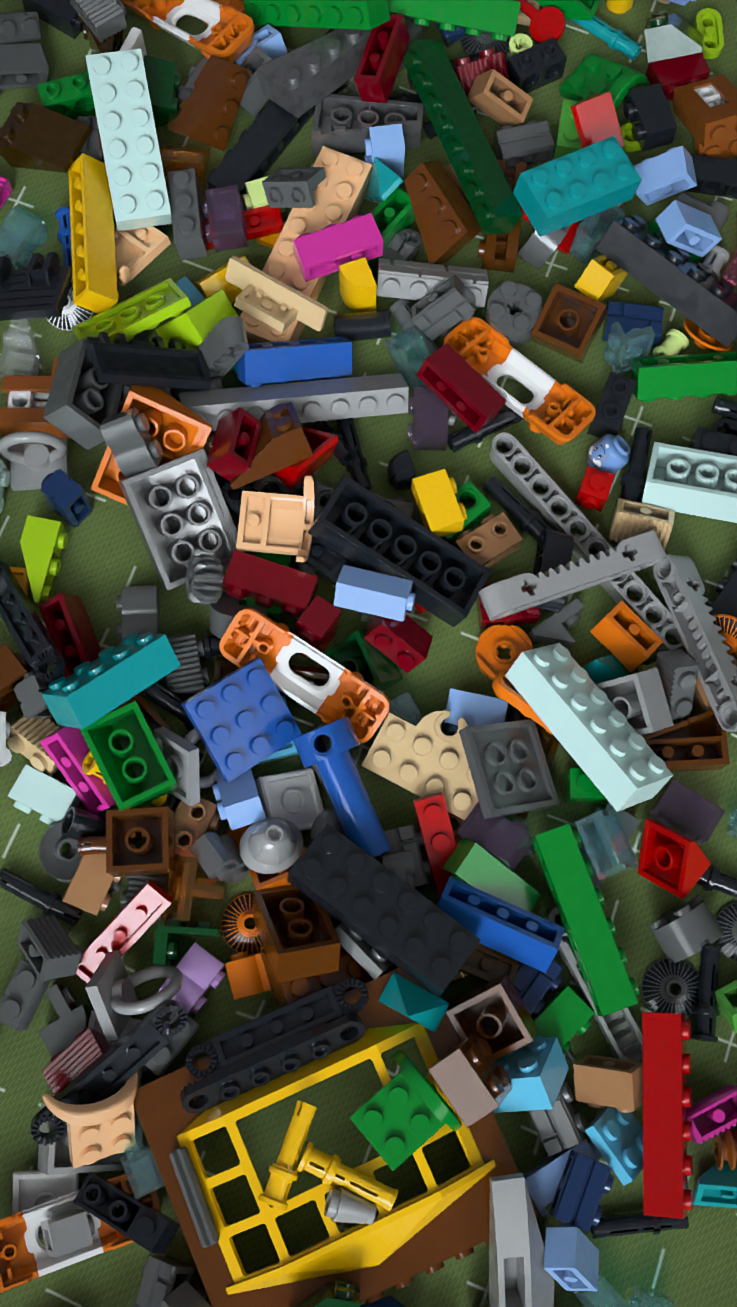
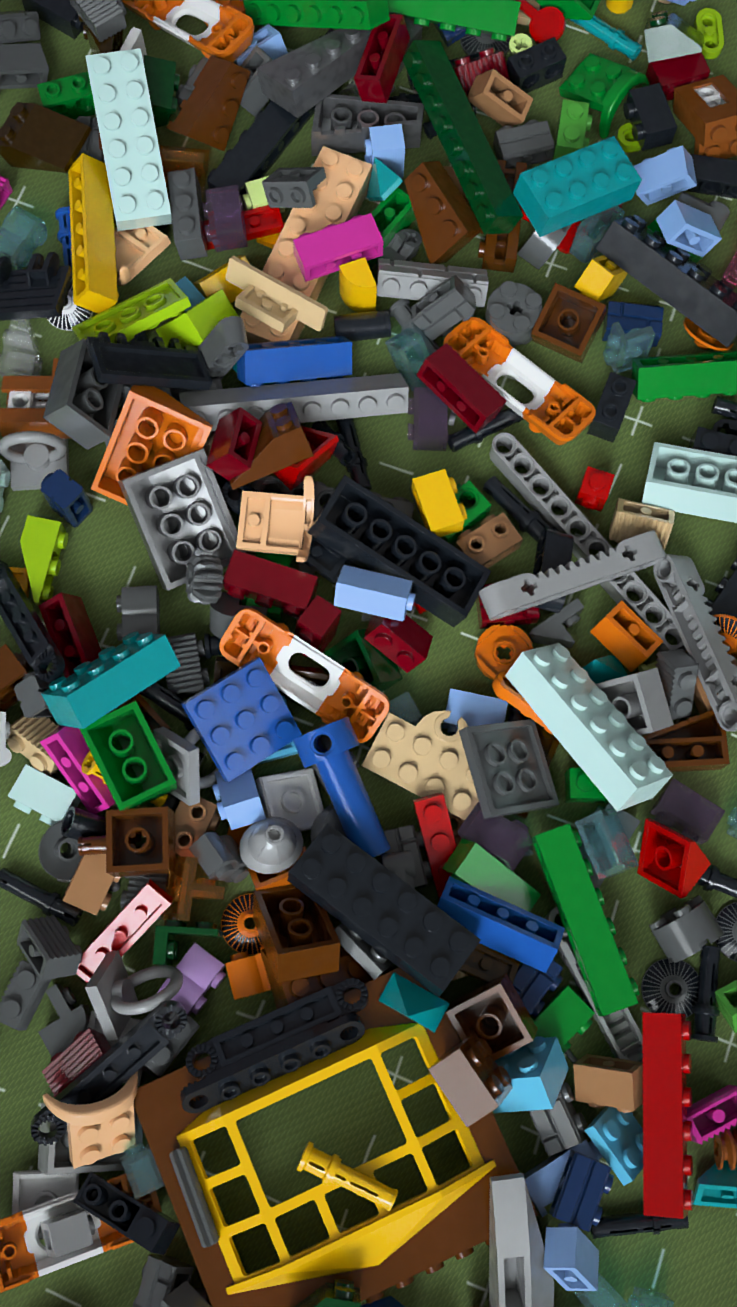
(131, 442): dark grey brick -> none
(284, 1171): yellow pin -> none
(348, 1207): light grey cone -> none
(401, 470): black piece -> none
(403, 1114): green piece -> none
(596, 119): slope -> none
(609, 453): medium blue head -> none
(633, 481): black pin -> none
(672, 344): yellowish green bush -> none
(717, 262): light grey bush -> none

